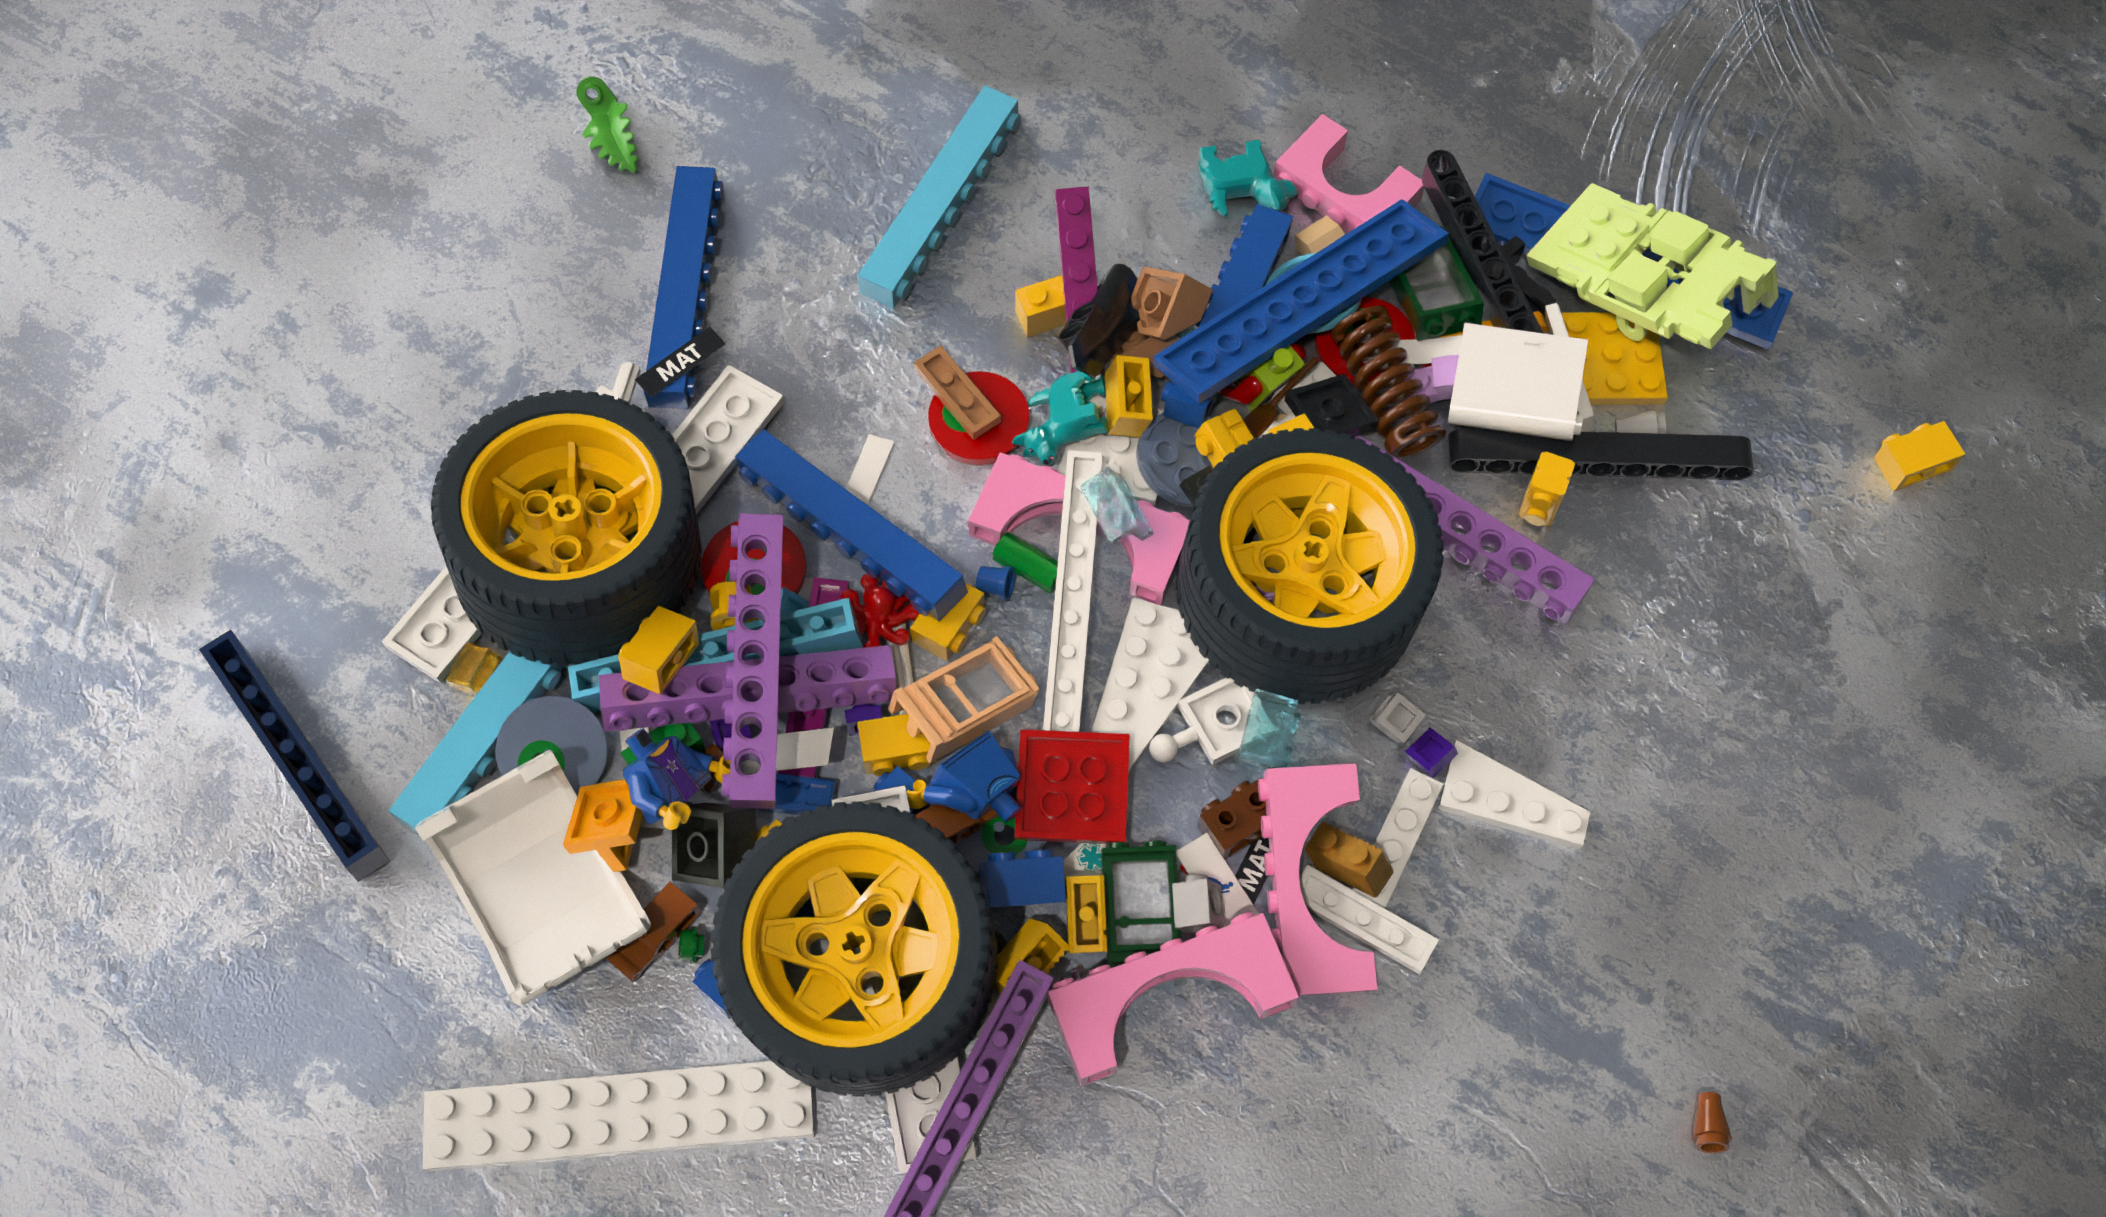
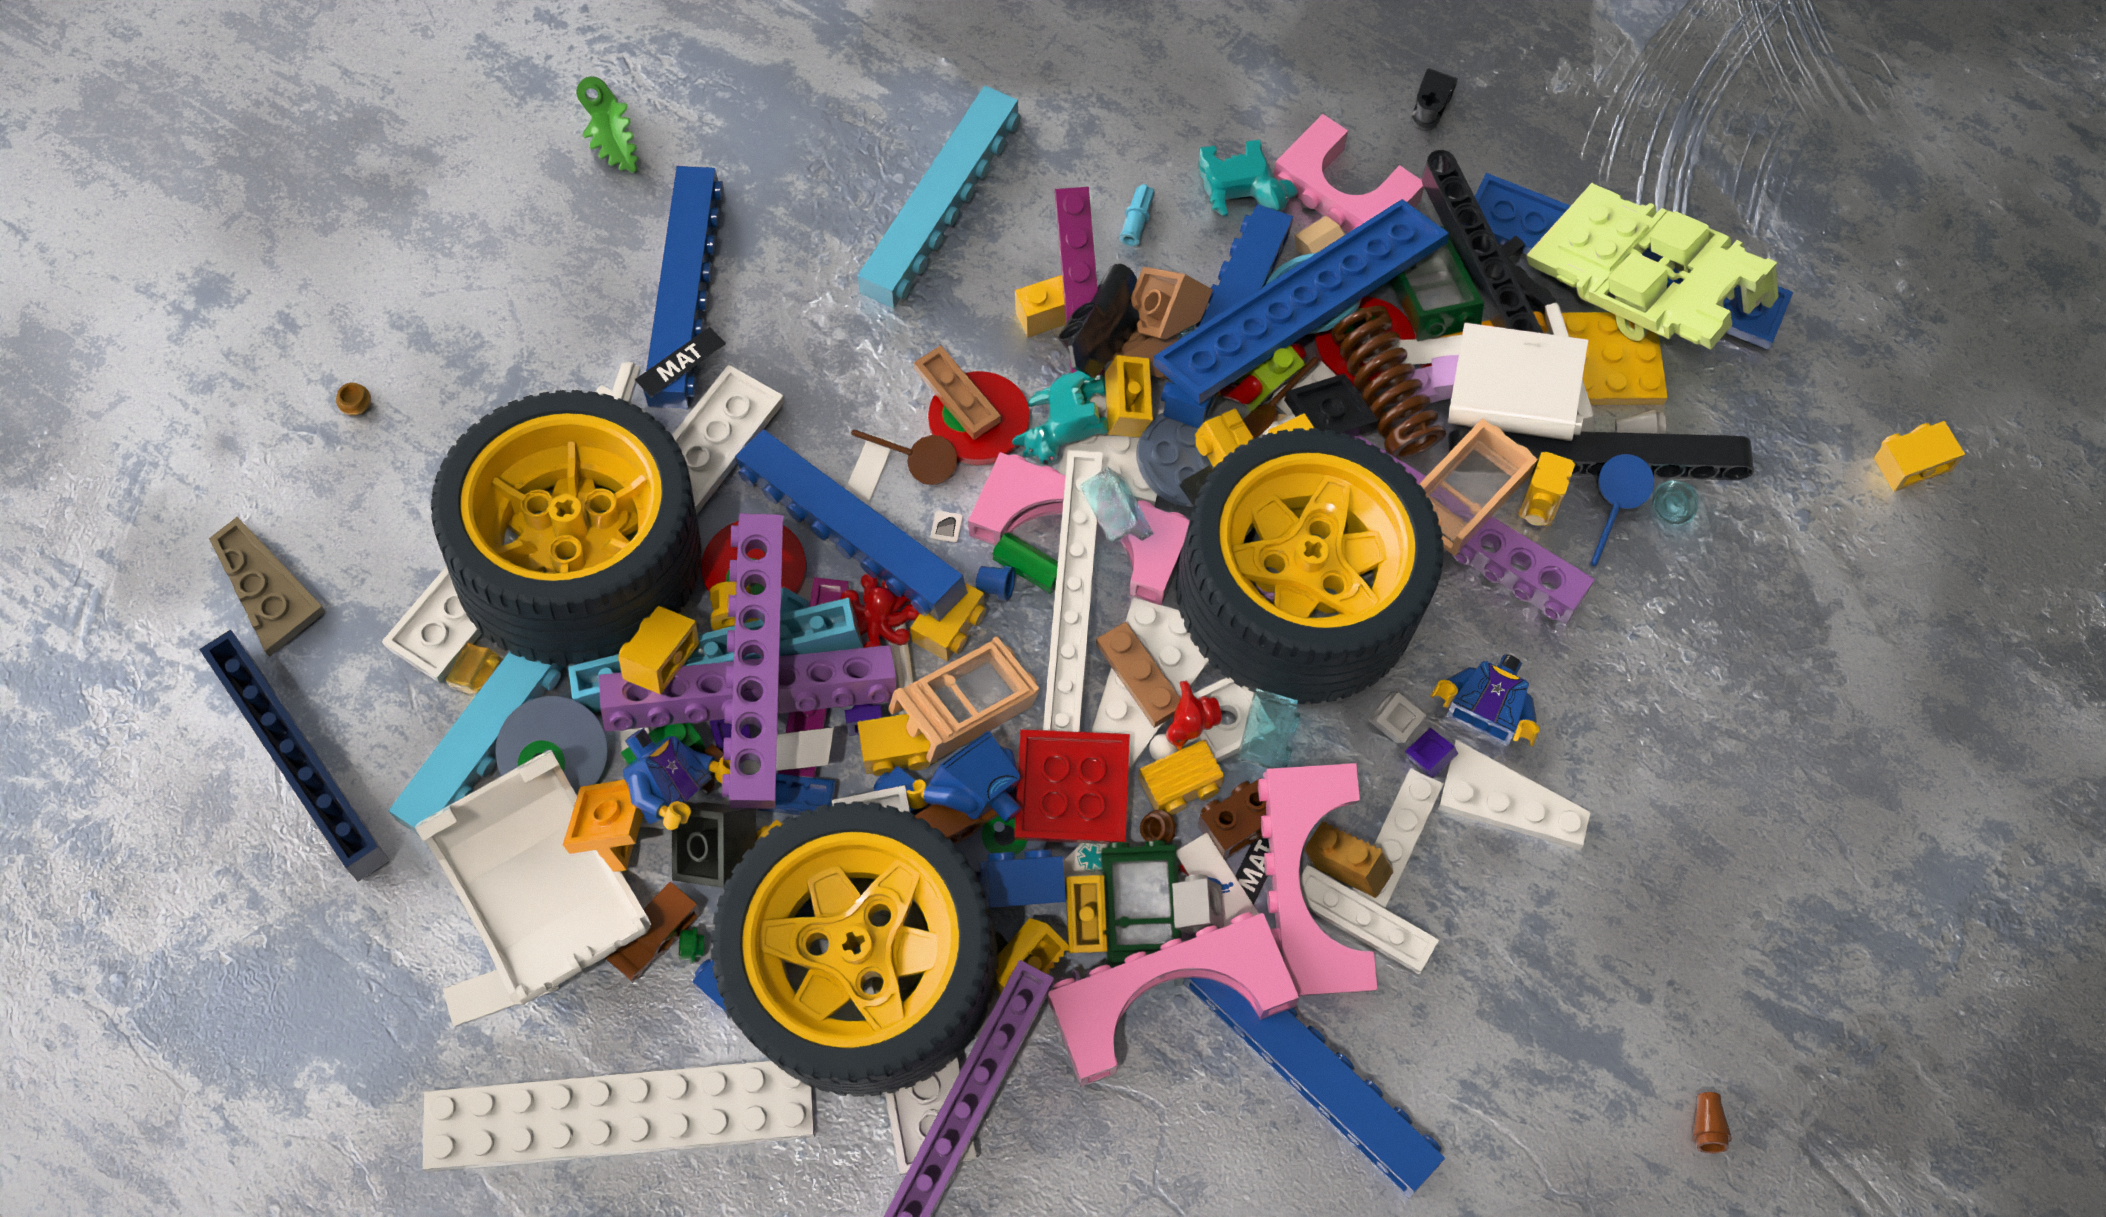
(269, 593): none -> dark tan wing
(353, 399): none -> pearl gold plate
(478, 997): none -> white sticker
(929, 459): none -> reddish brown piece
(946, 526): none -> white sticker
(1137, 215): none -> medium azure axle
(1139, 674): none -> medium nougat plate
(1158, 826): none -> reddish brown plate
(1181, 778): none -> yellow brick
(1192, 717): none -> red animal
(1329, 1086): none -> blue brick
(1432, 99): none -> black piece
(1475, 482): none -> door
(1491, 700): none -> torso
(1625, 484): none -> blue piece
(1675, 502): none -> clear light blue cone

